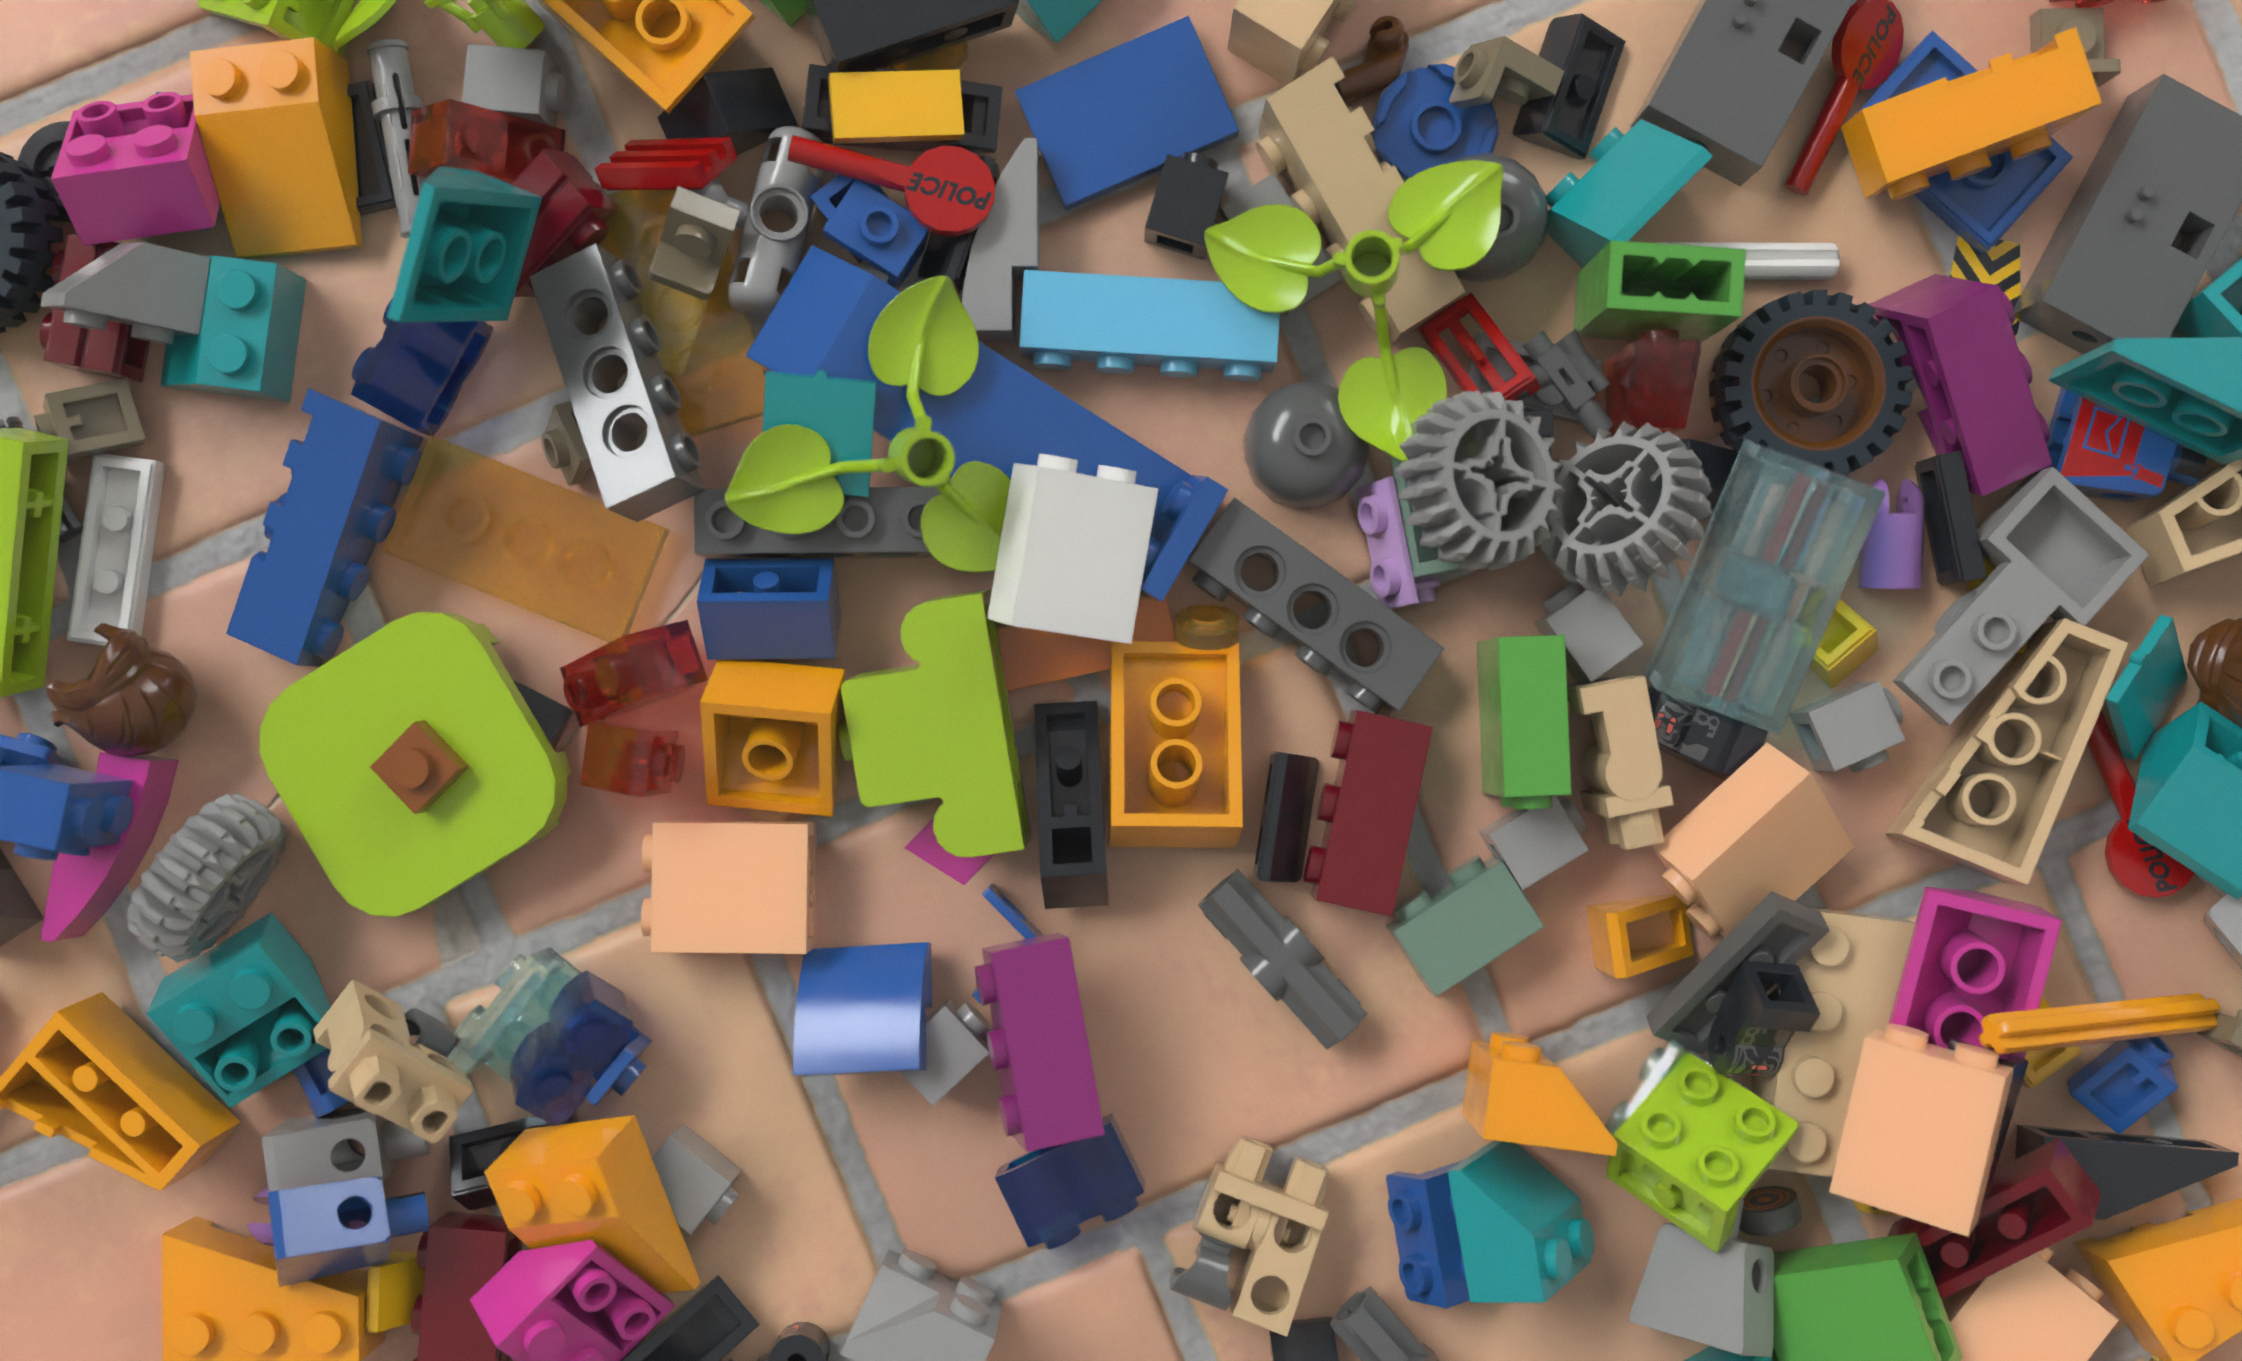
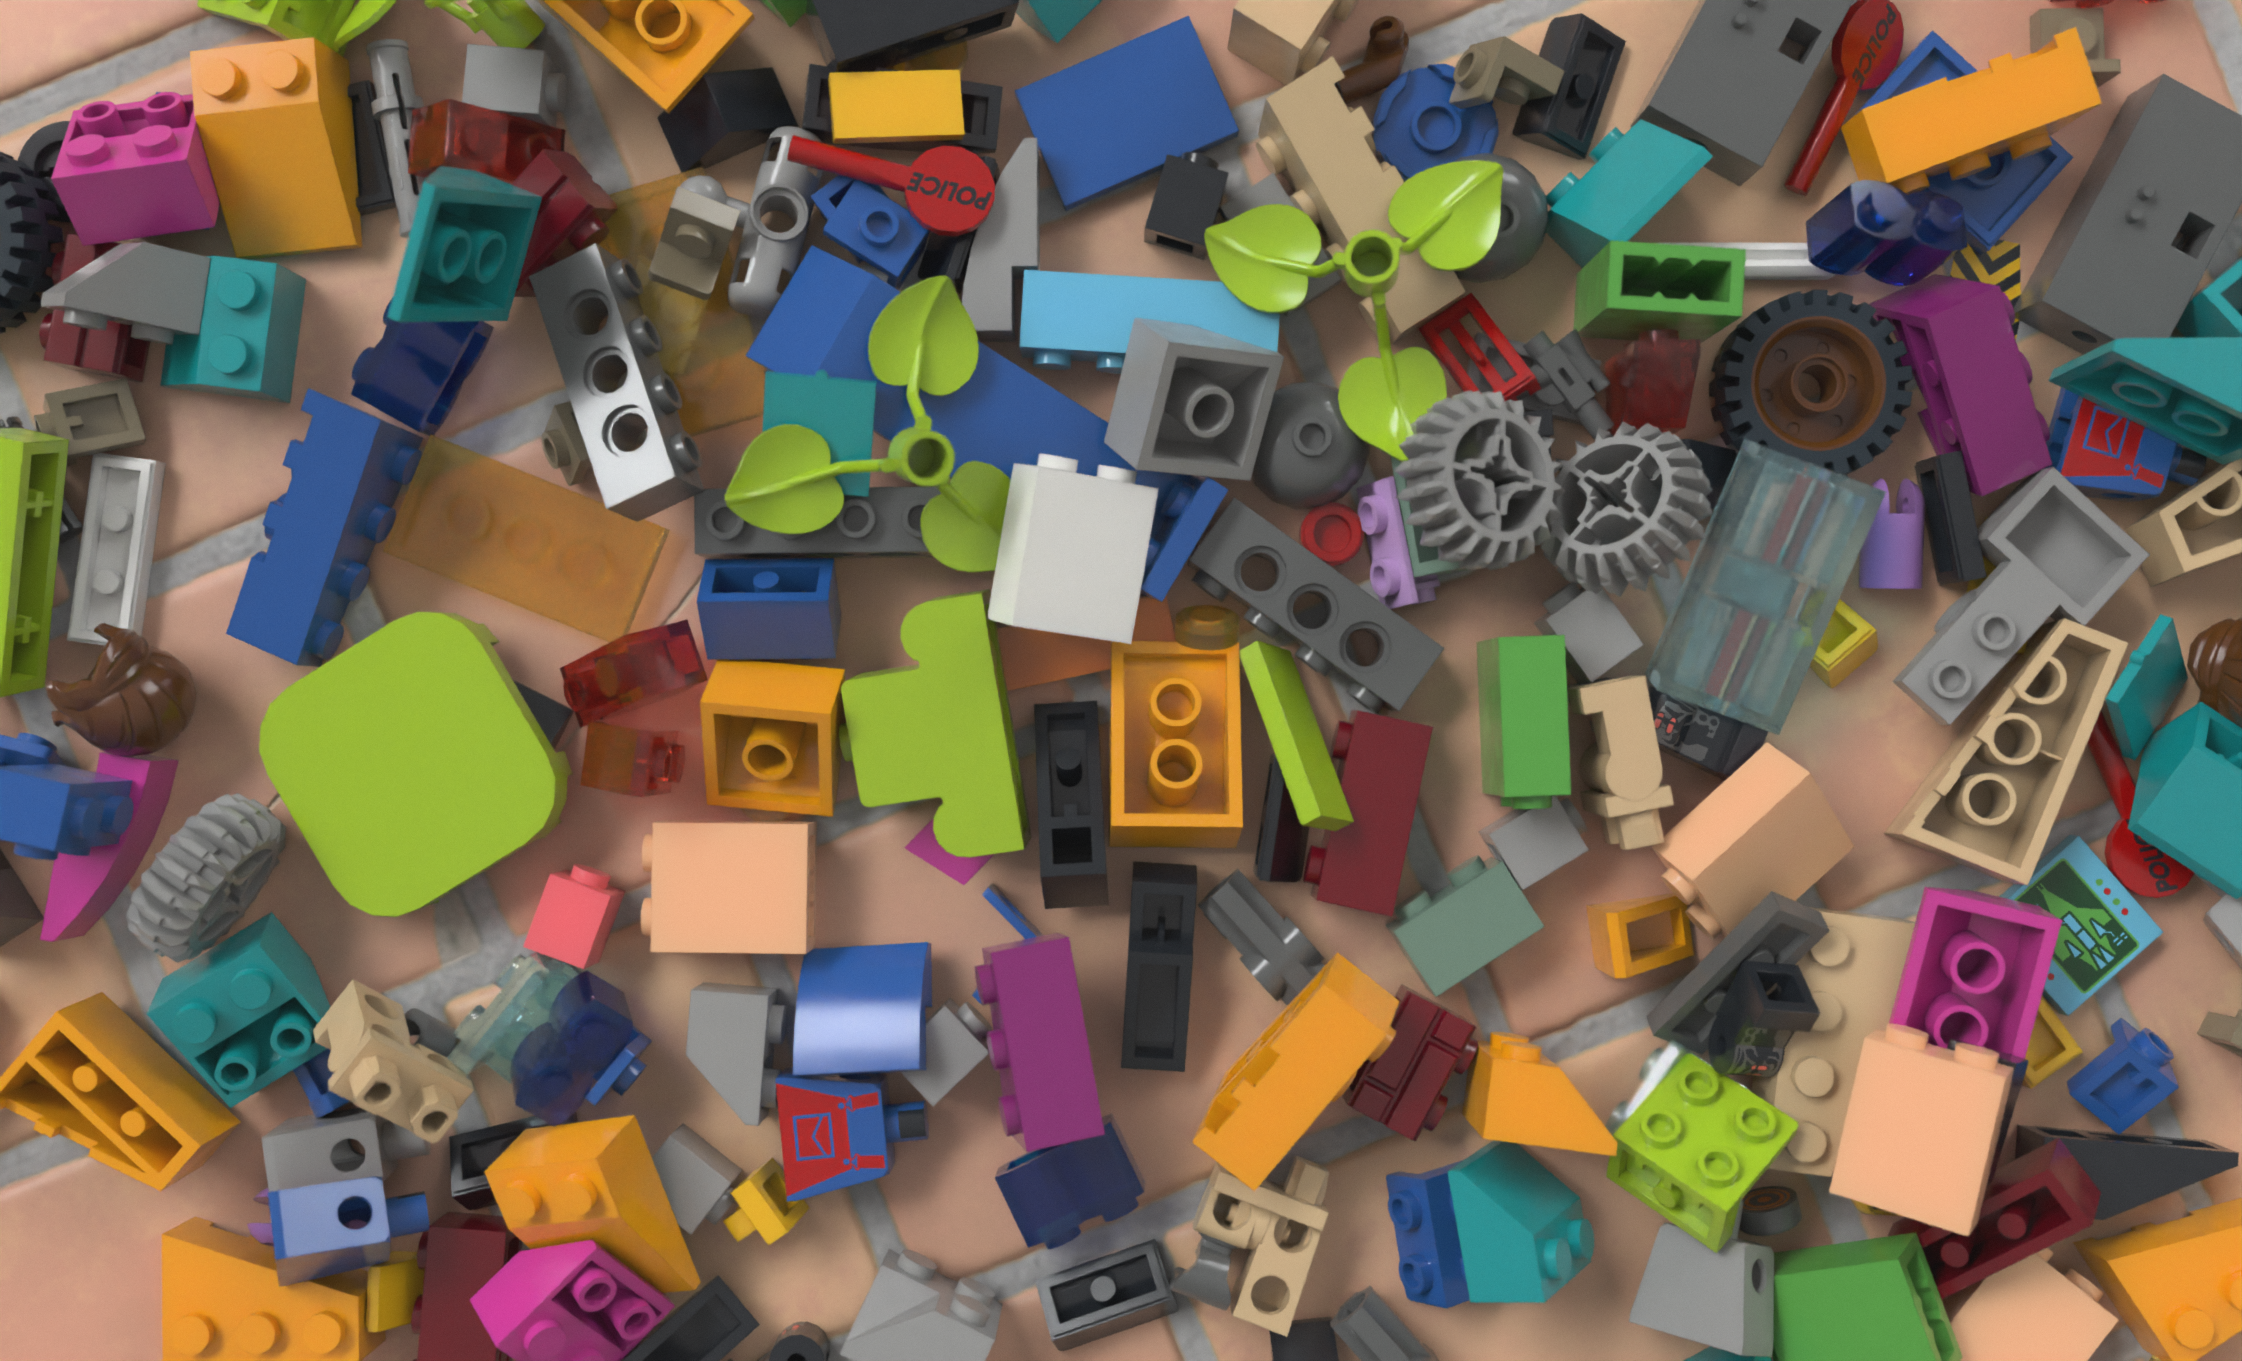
(419, 766): dark orange plate -> none
(575, 916): none -> coral brick
(667, 164): red tile -> none
(733, 1044): none -> light grey slope
(764, 1205): none -> yellow tile
(841, 1130): none -> torso
(1106, 1295): none -> black slope
(1159, 966): none -> black slope
(1191, 401): none -> light grey slope
(1295, 737): none -> lime tile
(1296, 1070): none -> light orange wedge
(1332, 533): none -> red tile
(1408, 1078): none -> dark red brick
(1850, 727): light grey brick -> none
(1885, 233): none -> clear blue brick
(2098, 1023): light orange axle -> none
(2099, 925): none -> tile

